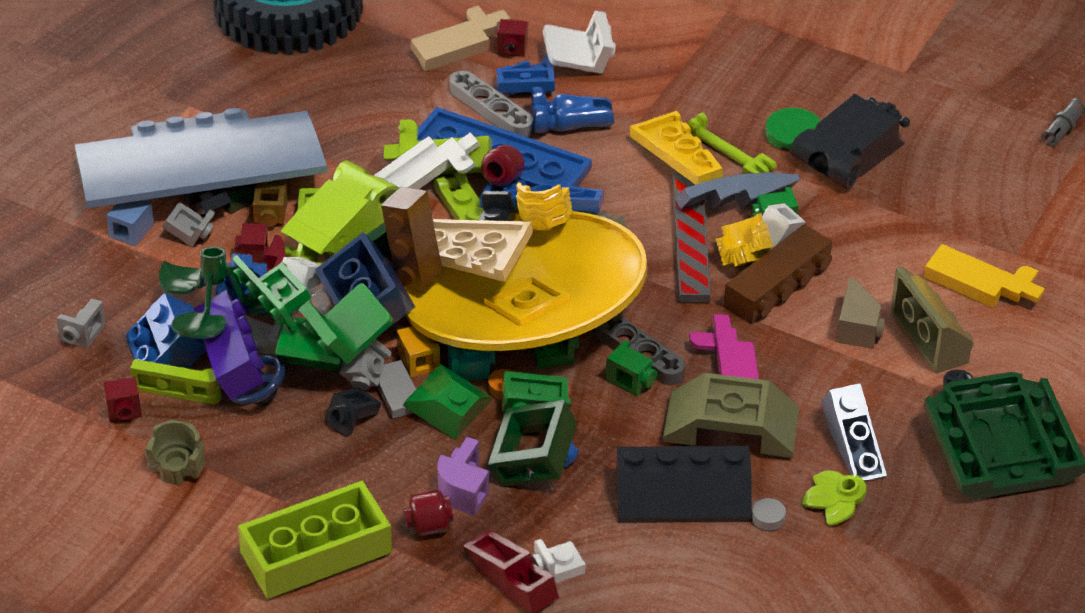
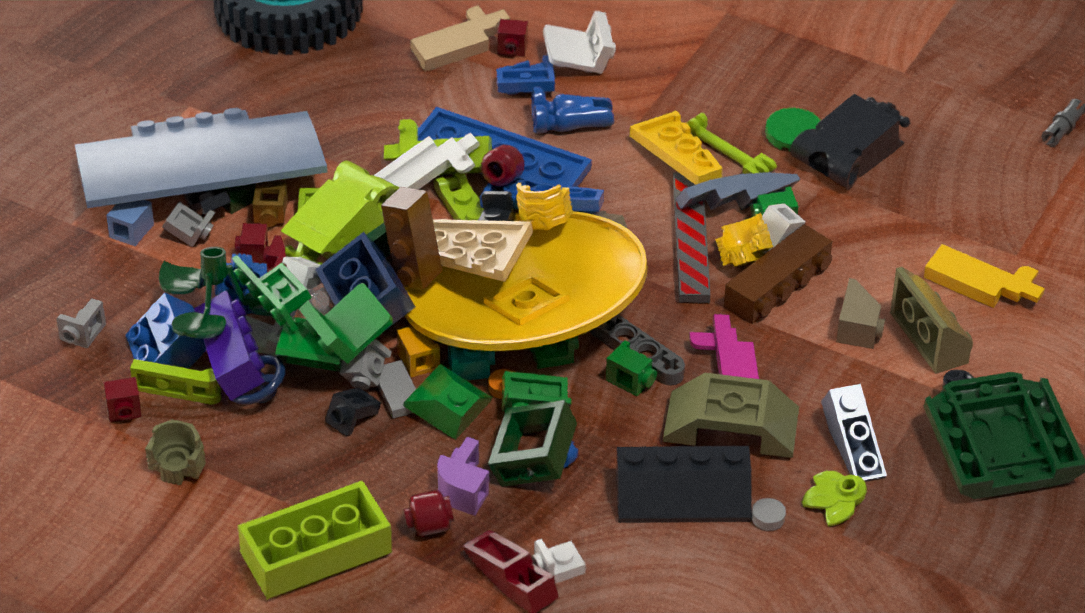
(468, 86): light grey beam -> none

